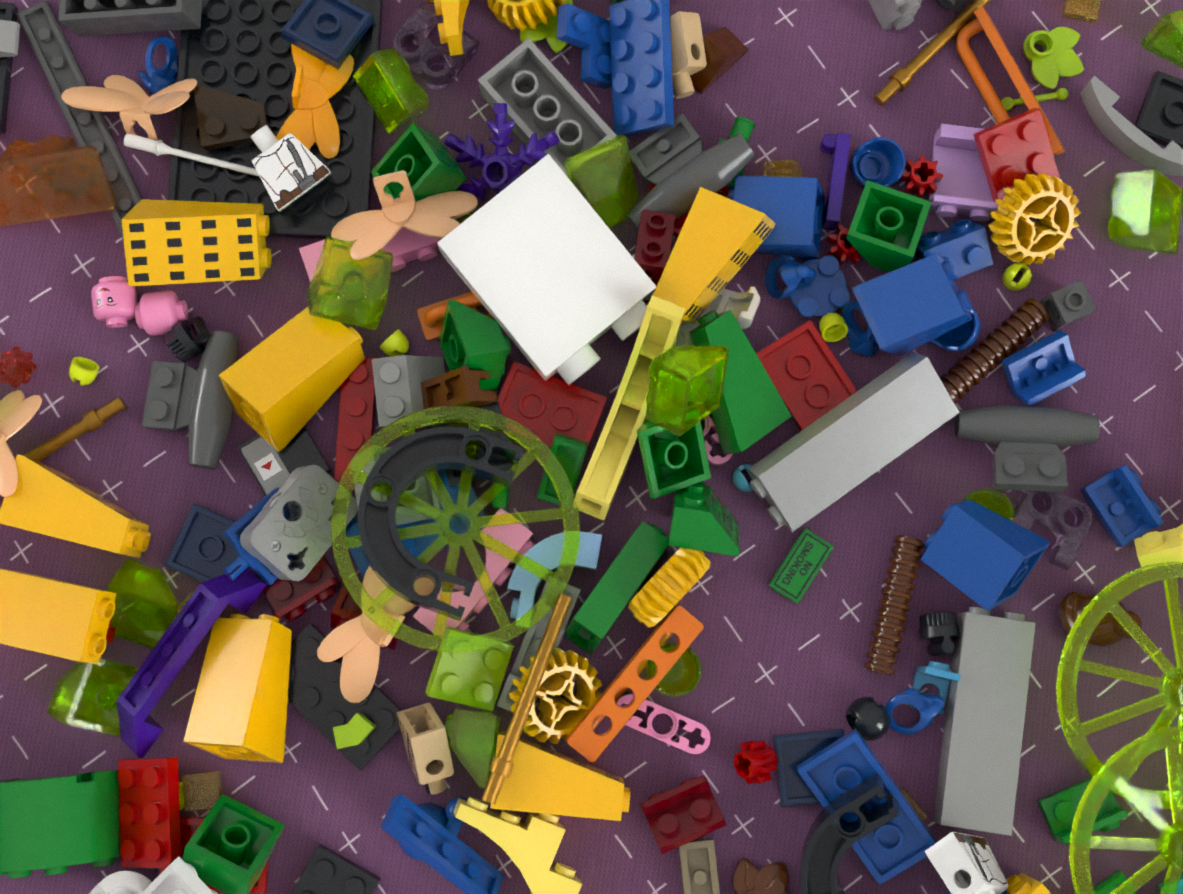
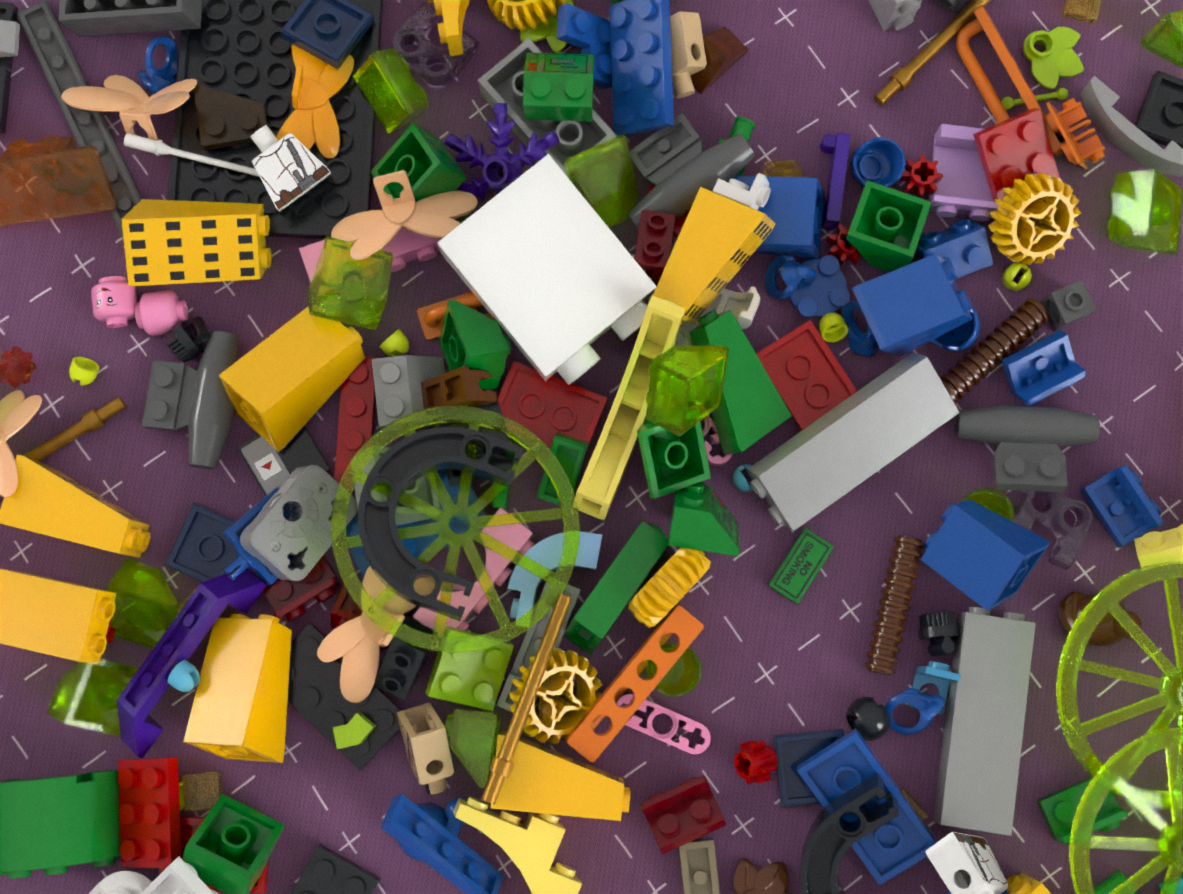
(184, 676): none -> medium azure hinge
(403, 664): none -> black brick
(558, 87): none -> green slope
(739, 191): none -> white bracket
(1062, 121): none -> orange hinge

